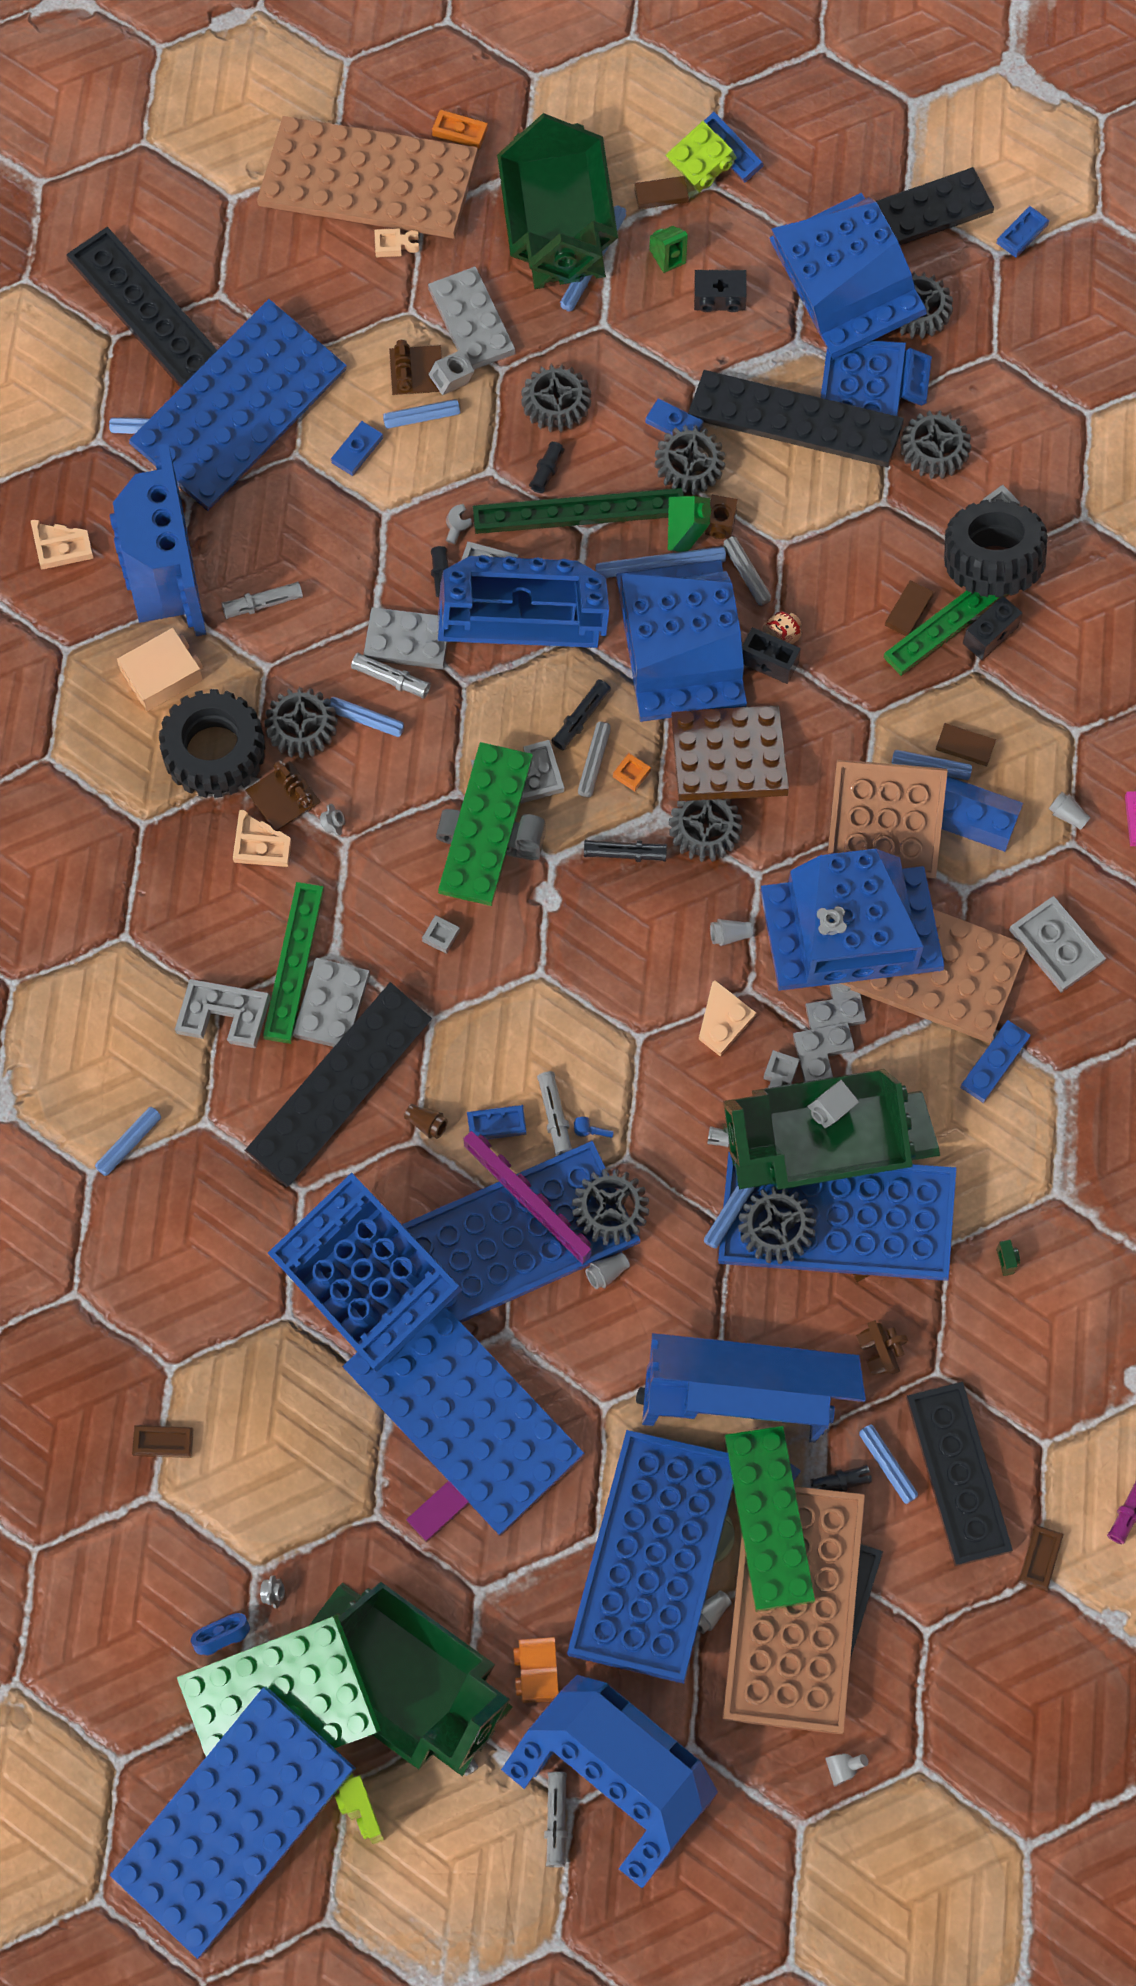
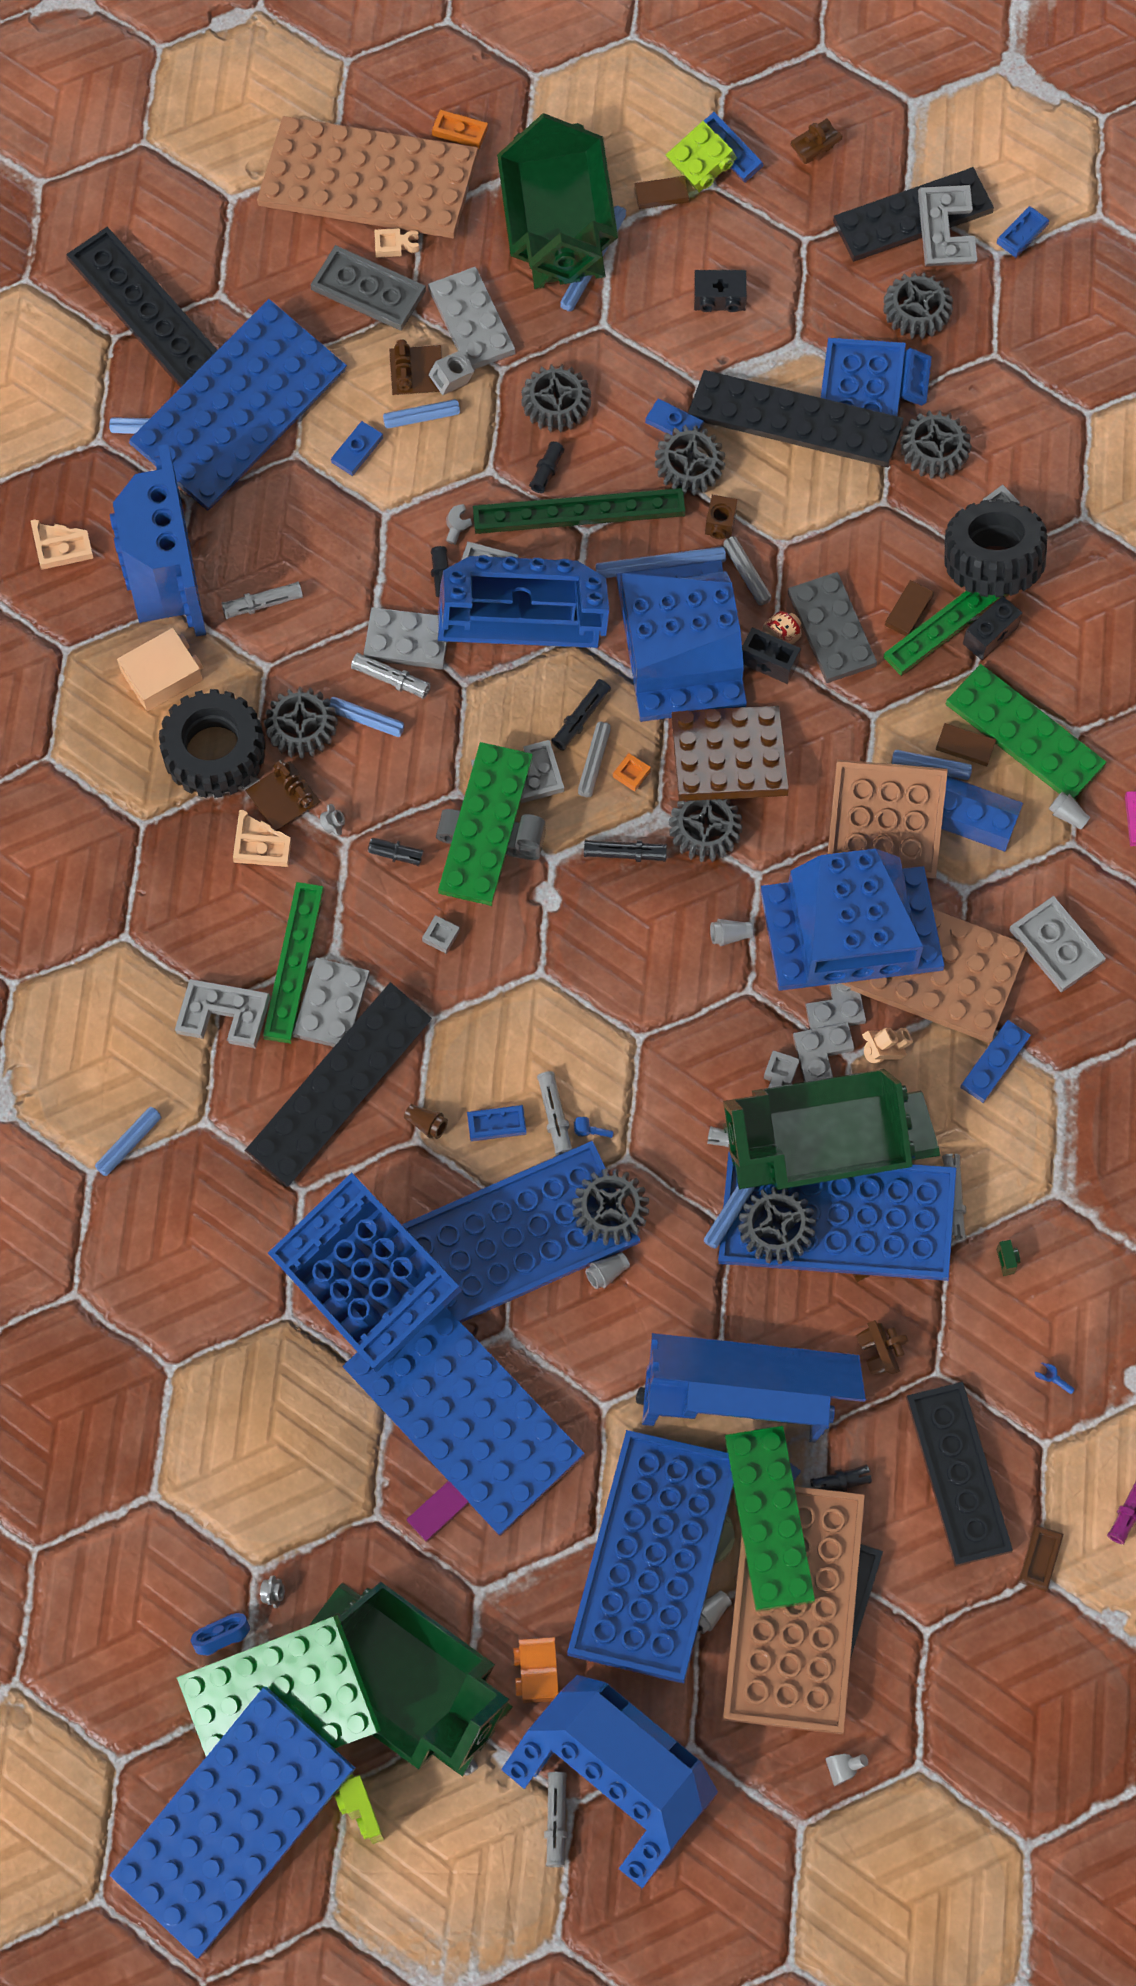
(162, 1441): reddish brown tile -> none
(368, 288): none -> dark grey plate
(395, 851): none -> black axle
(520, 1189): magenta plate -> none
(669, 247): green slope -> none
(687, 521): green slope -> none
(723, 1019): light nougat wing -> none
(816, 140): none -> reddish brown hips
(832, 627): none -> dark grey plate
(832, 1104): light grey brick -> none
(837, 926): light grey plate -> none
(849, 273): blue wedge -> none
(886, 1044): none -> light nougat hips
(888, 1464): medium blue axle -> none
(938, 246): none -> light grey plate
(958, 1228): none -> light grey pin
(1025, 732): none -> green plate
(1051, 1375): none -> blue hand

